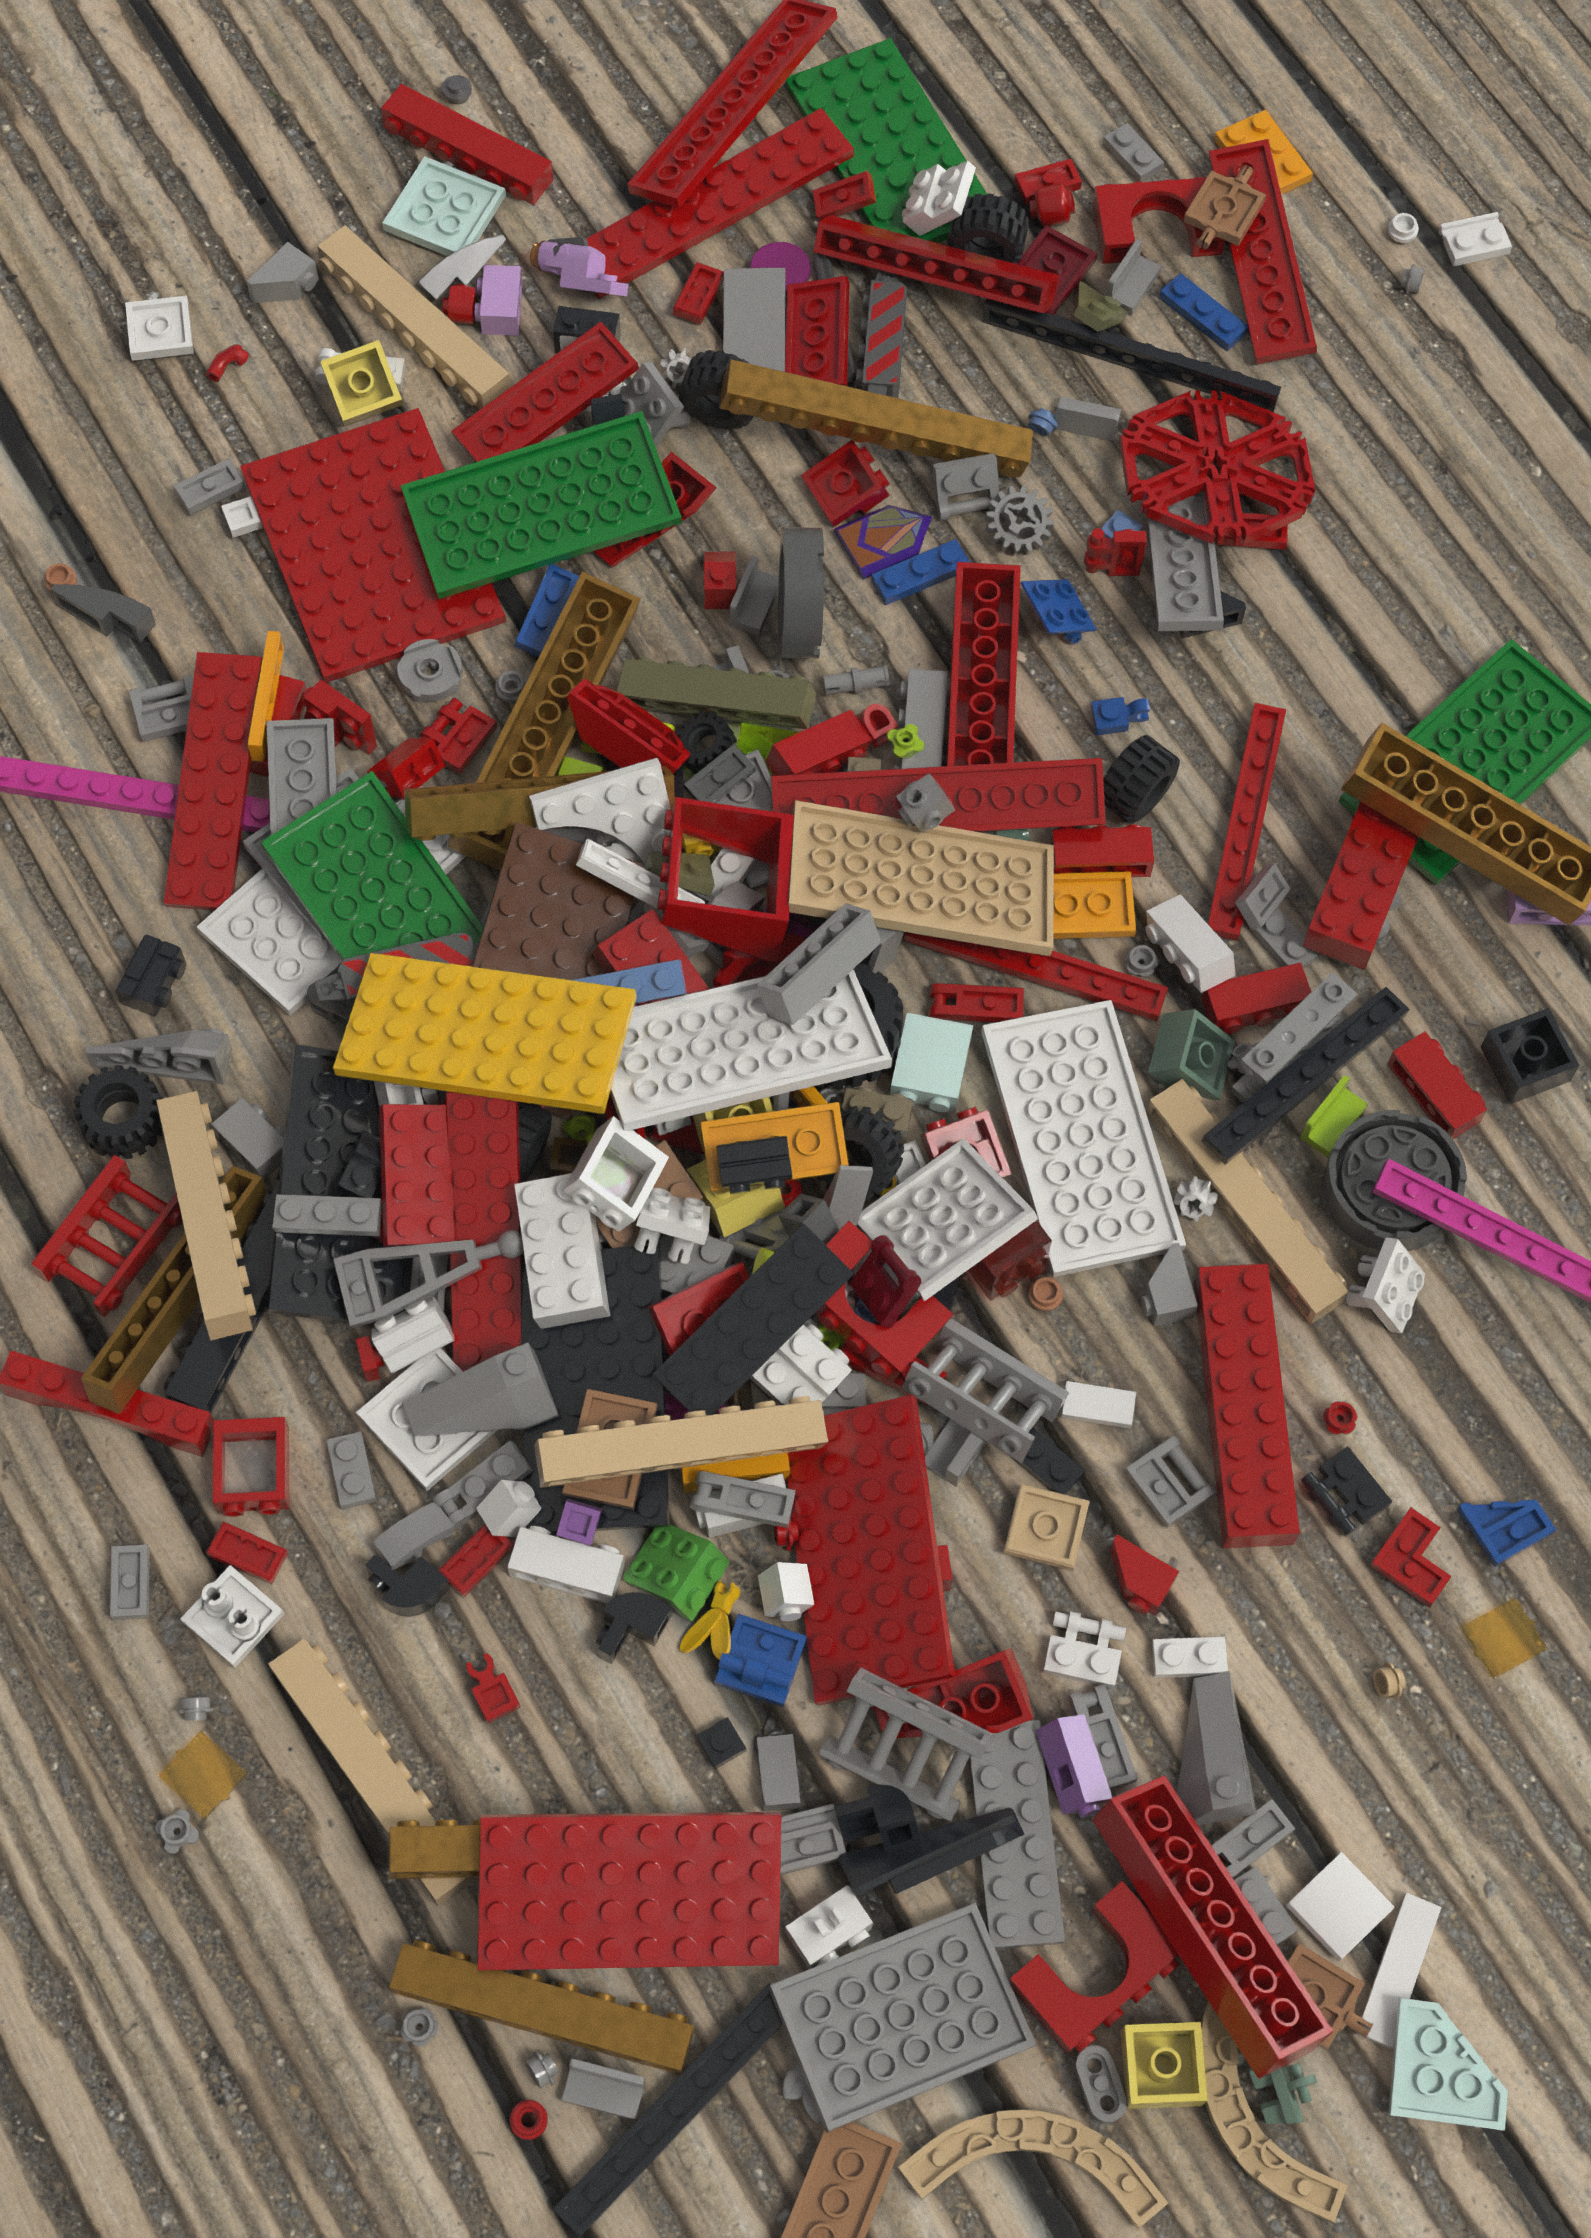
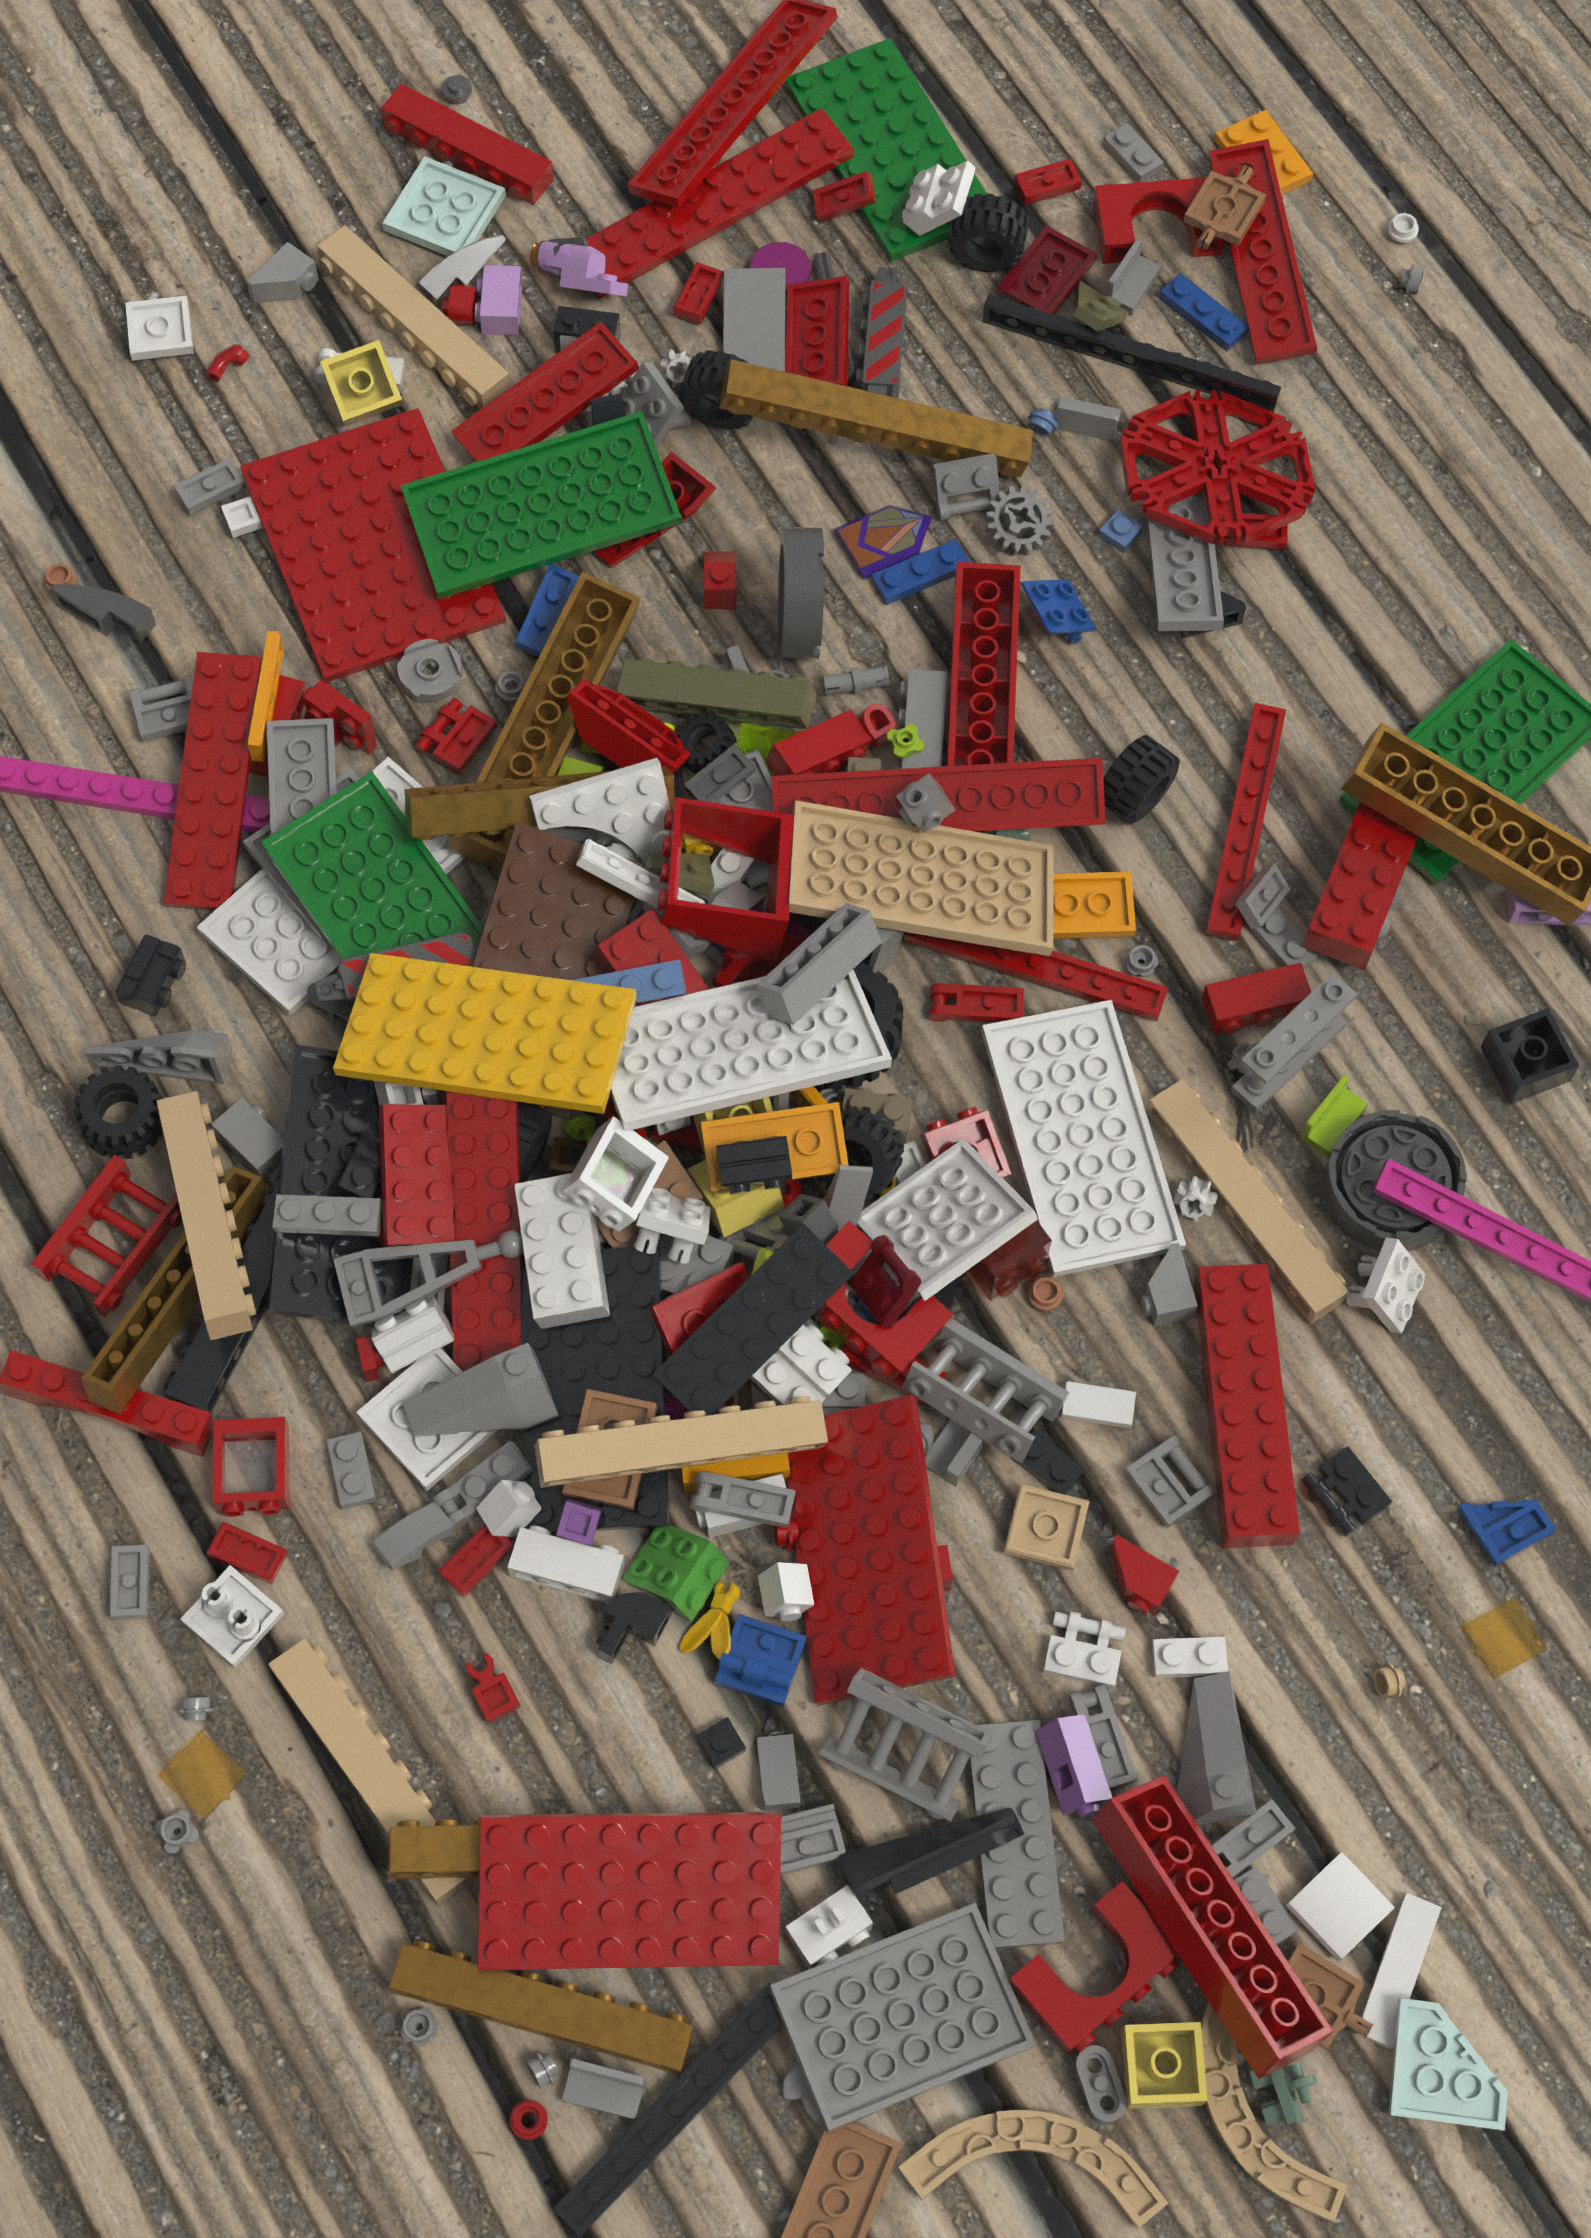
(408, 766): red hinge -> none
(413, 1592): black brick -> none
(753, 599): light grey panel -> none
(846, 482): red plate -> none
(883, 1812): black brick -> none
(931, 1061): light aqua brick -> none
(936, 263): red brick -> none
(984, 1693): red wedge -> none
(1053, 205): red head -> none
(1103, 850): red brick -> none
(1113, 715): blue plate -> none
(1119, 554): red plate -> none
(1190, 943): white brick -> none
(1193, 1051): sand green slope -> none
(1304, 1076): black plate -> none
(1340, 1409): red plate -> none
(1403, 1560): red plate -> none
(1437, 1085): red brick -> none
(1475, 239): white plate -> none

